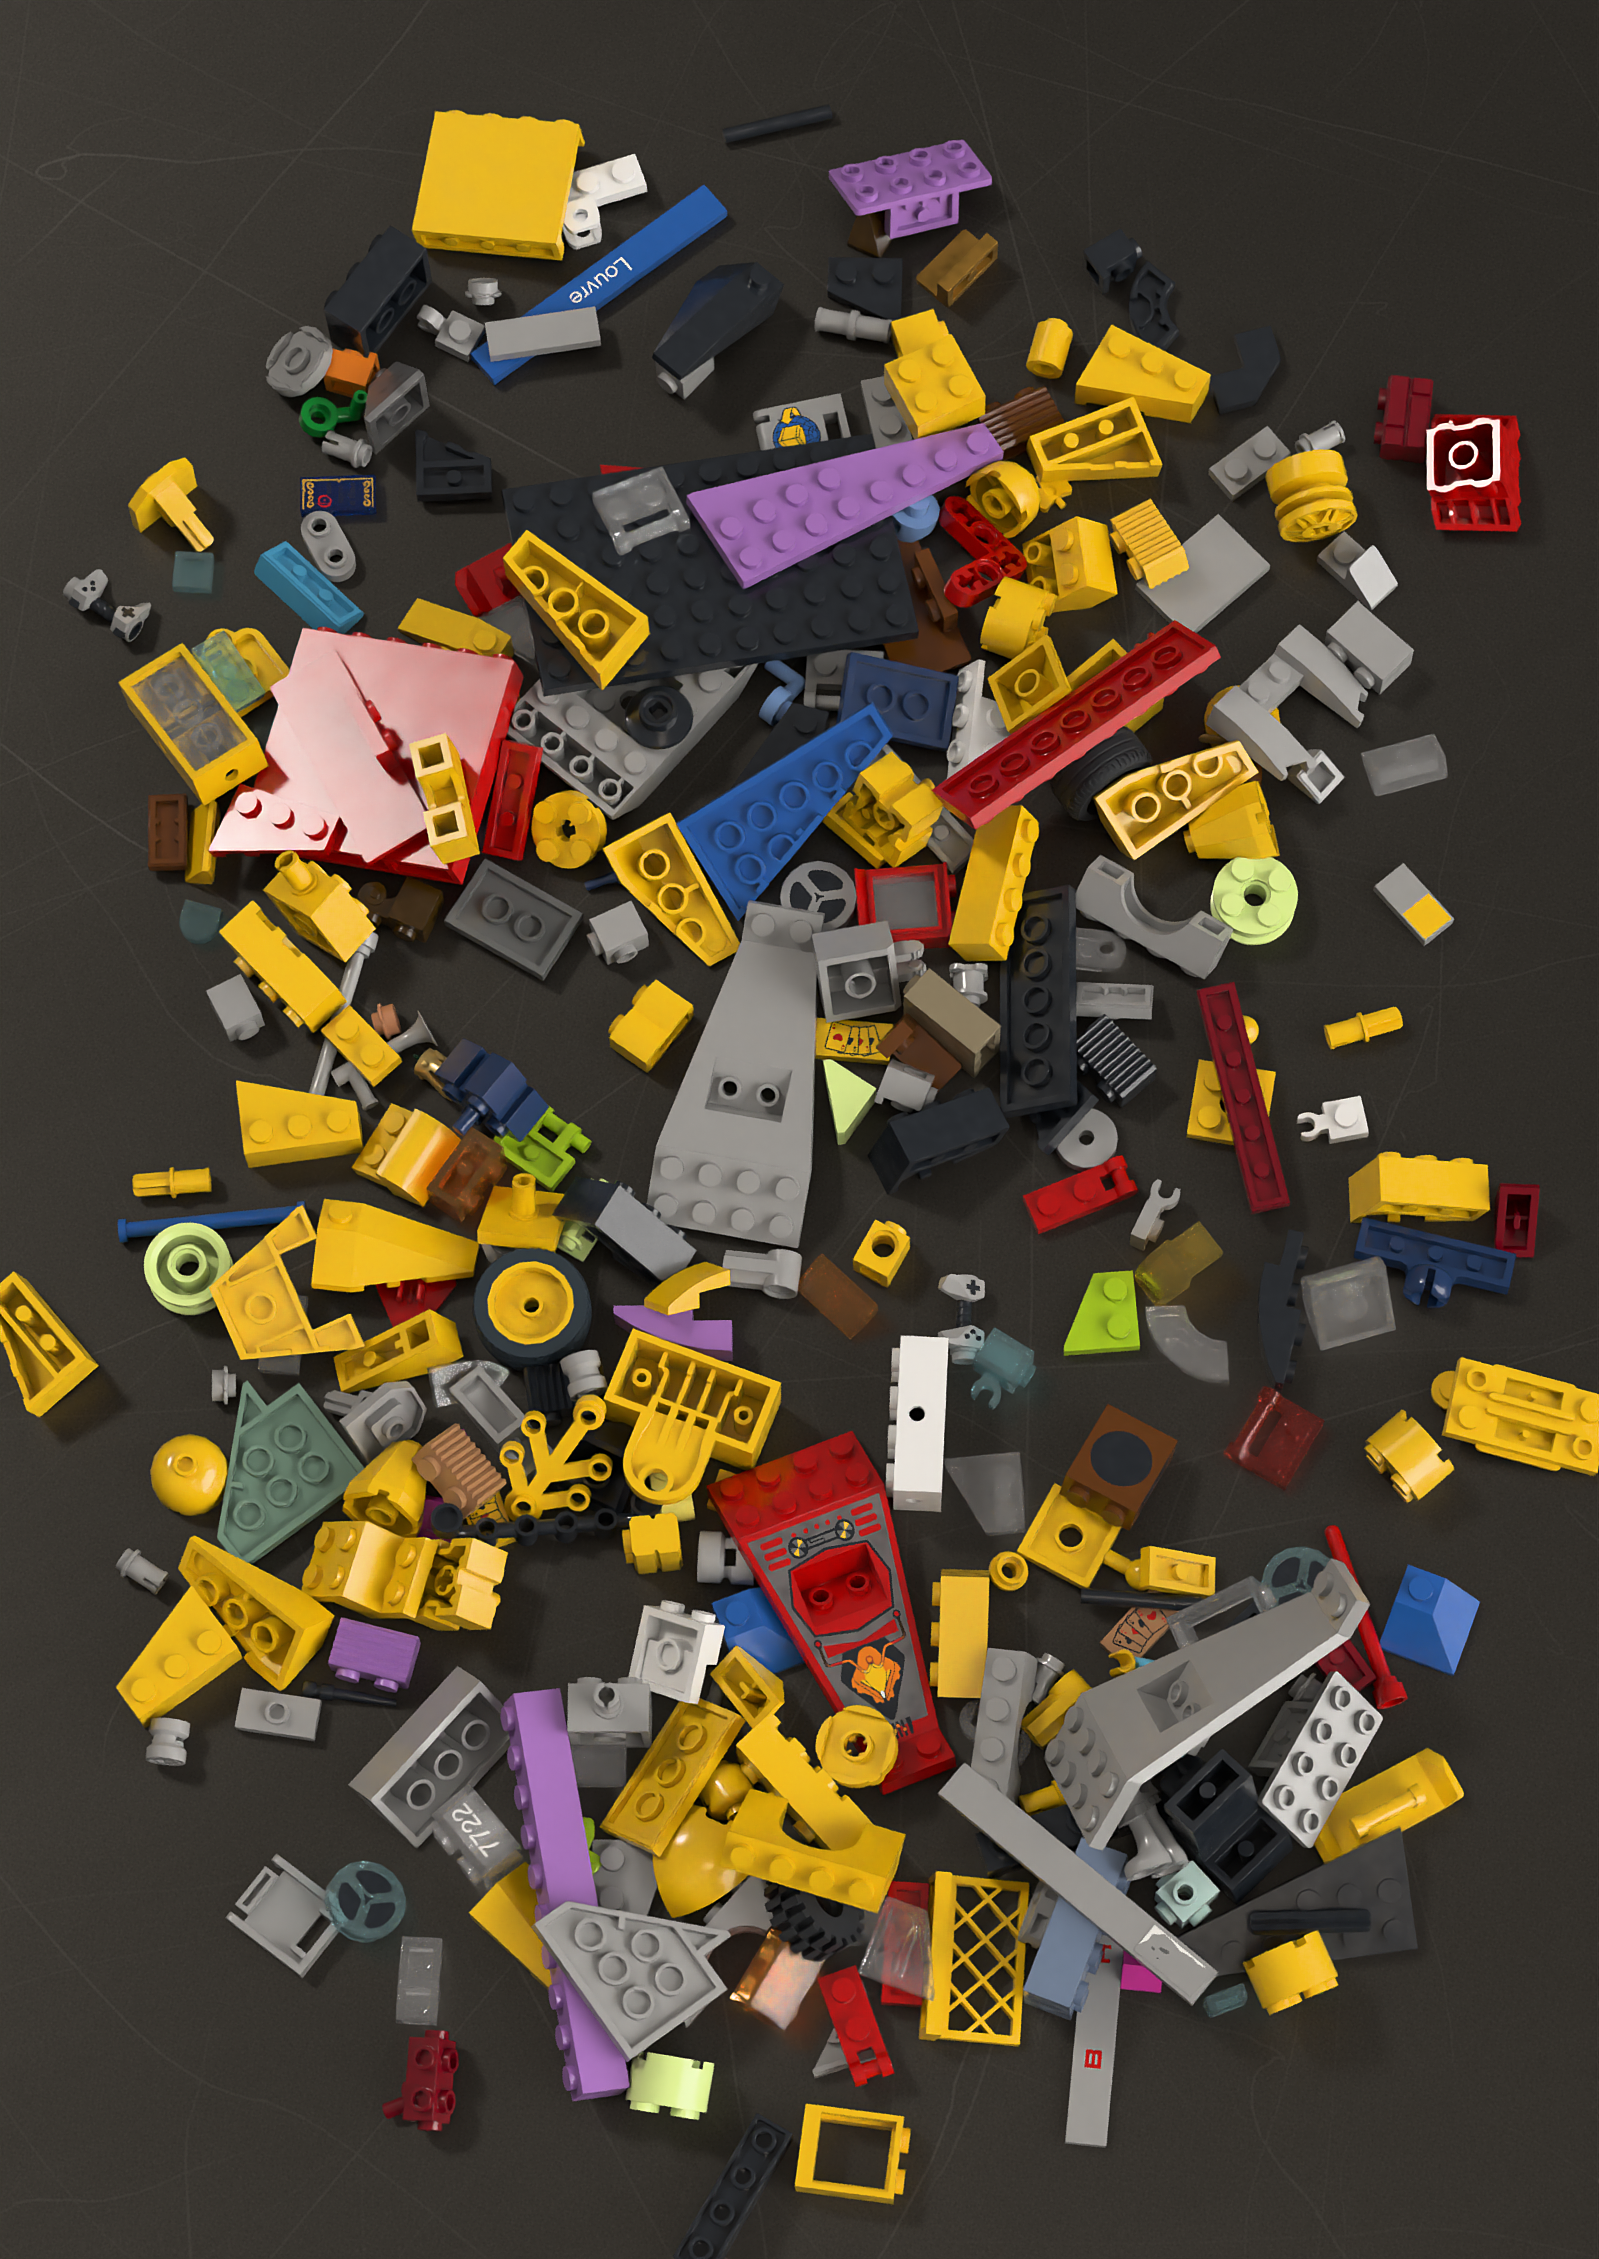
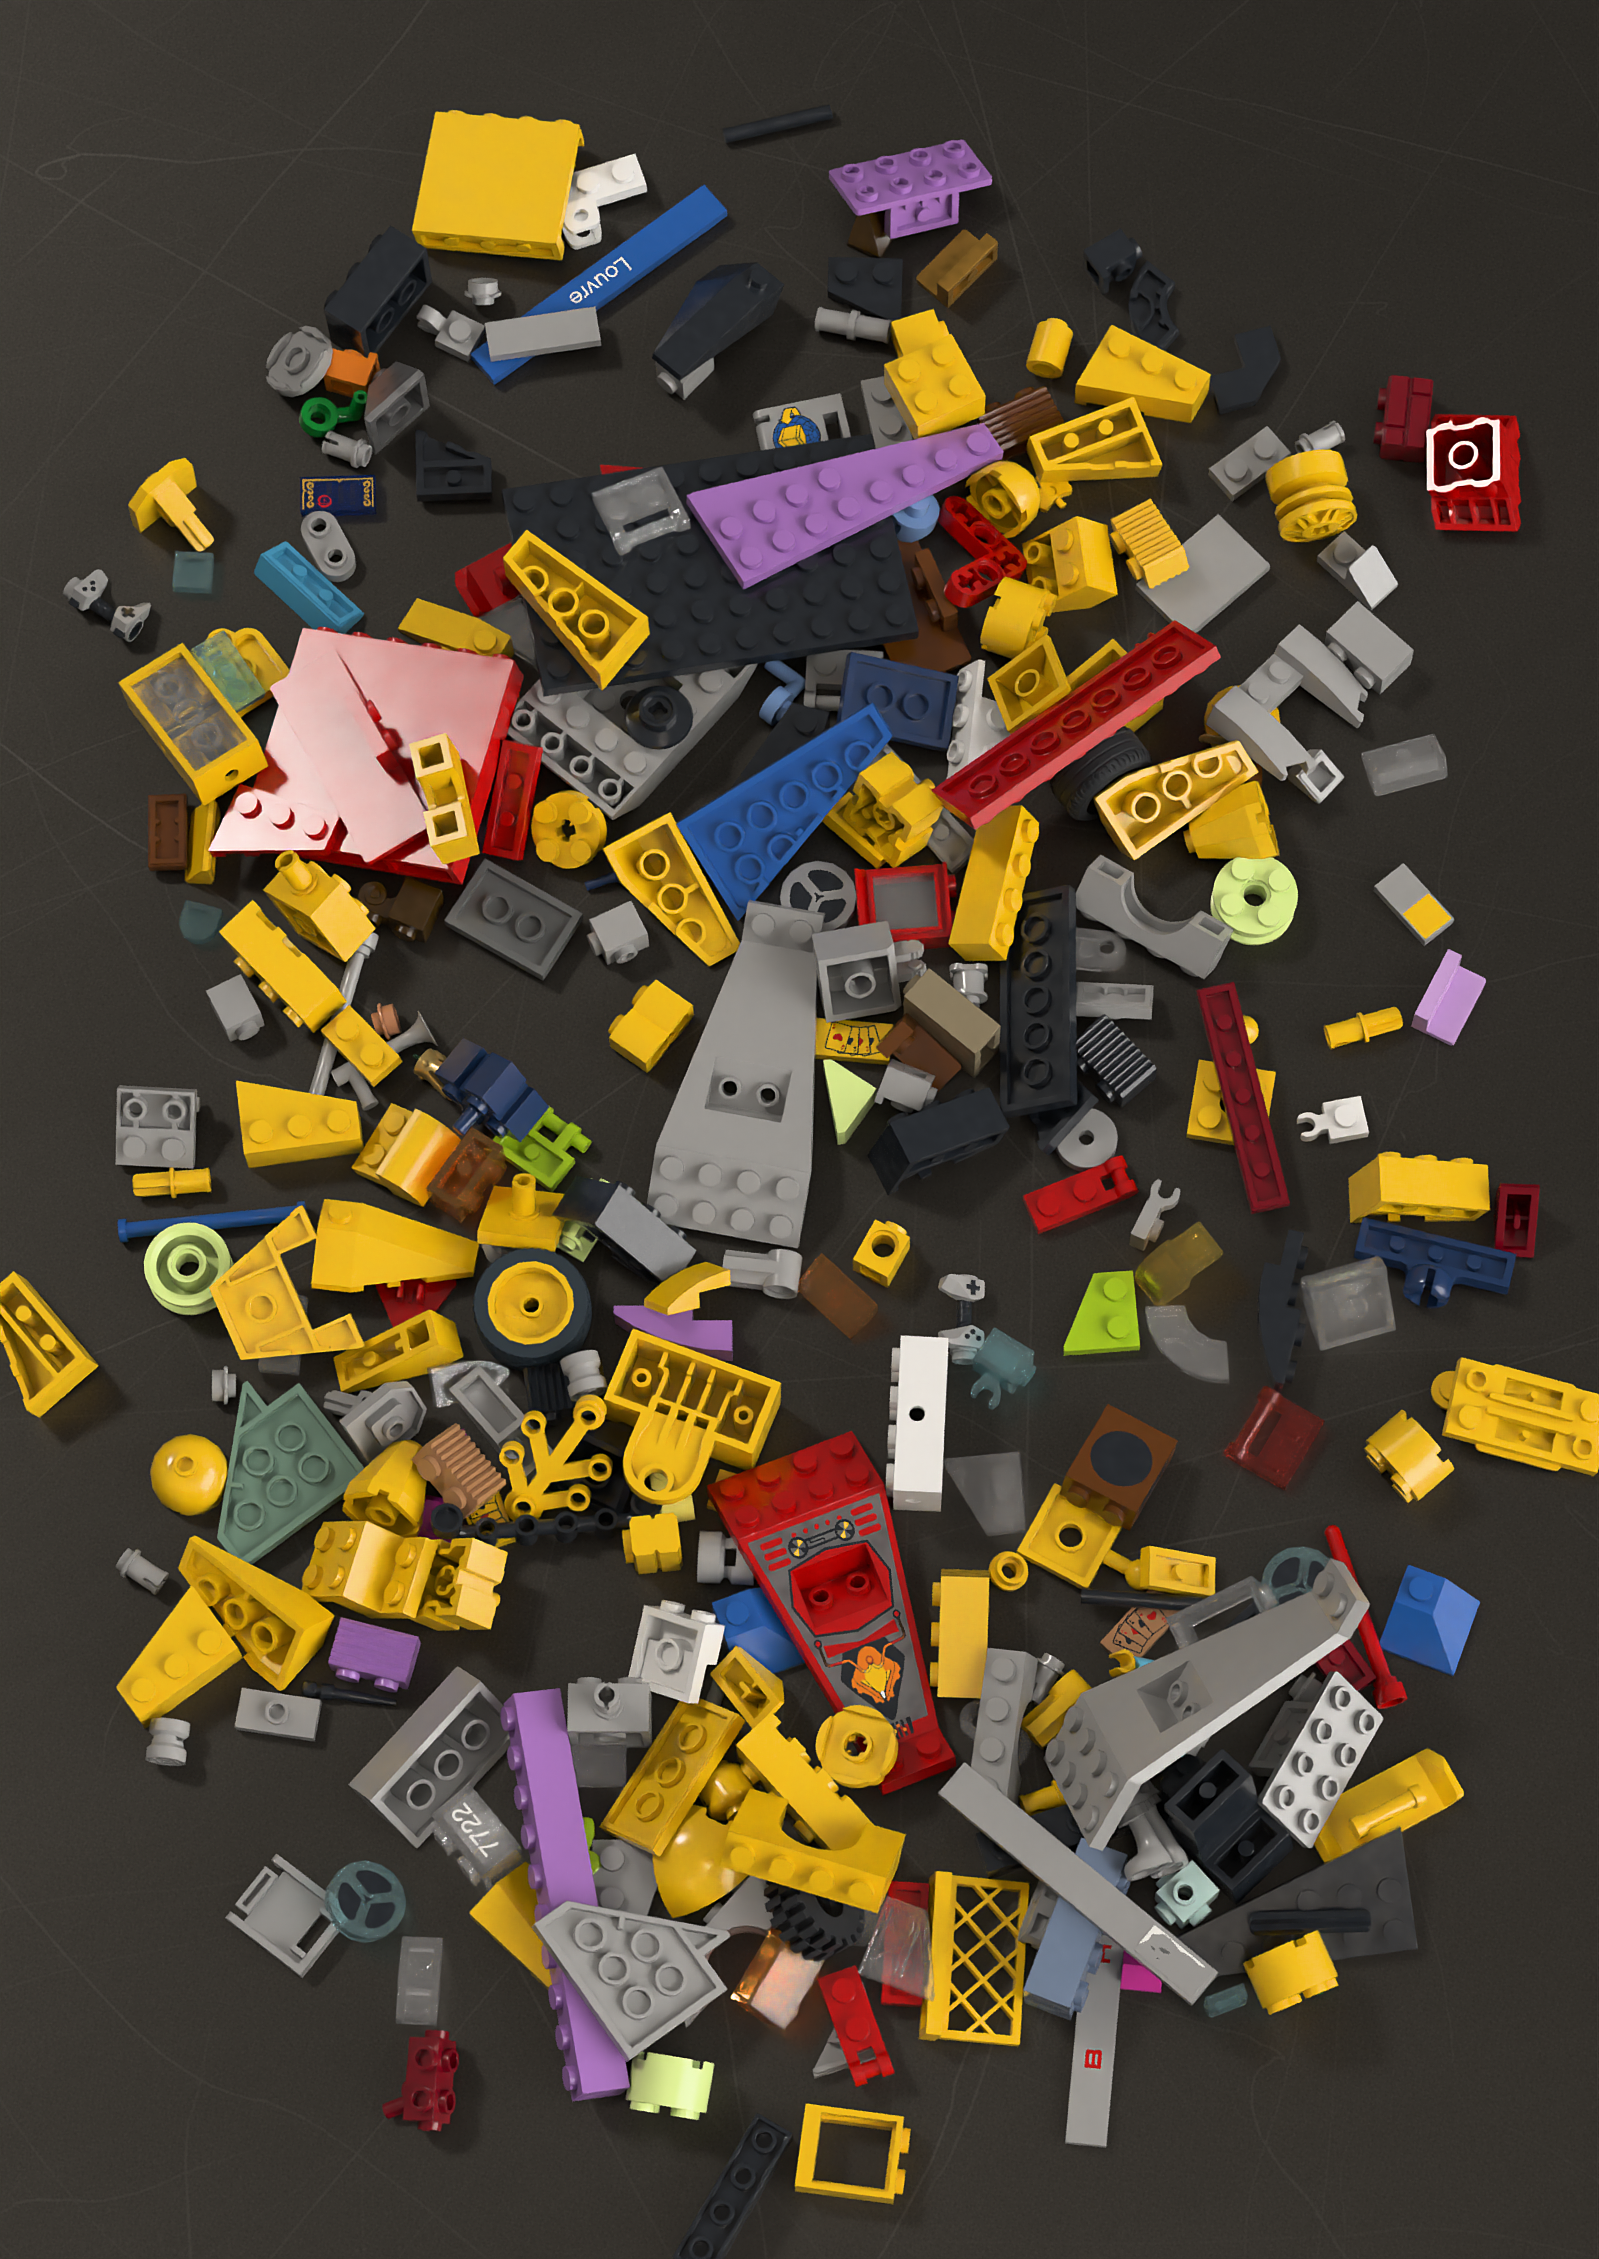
(156, 1126): none -> light grey plate
(1448, 1000): none -> lavender panel

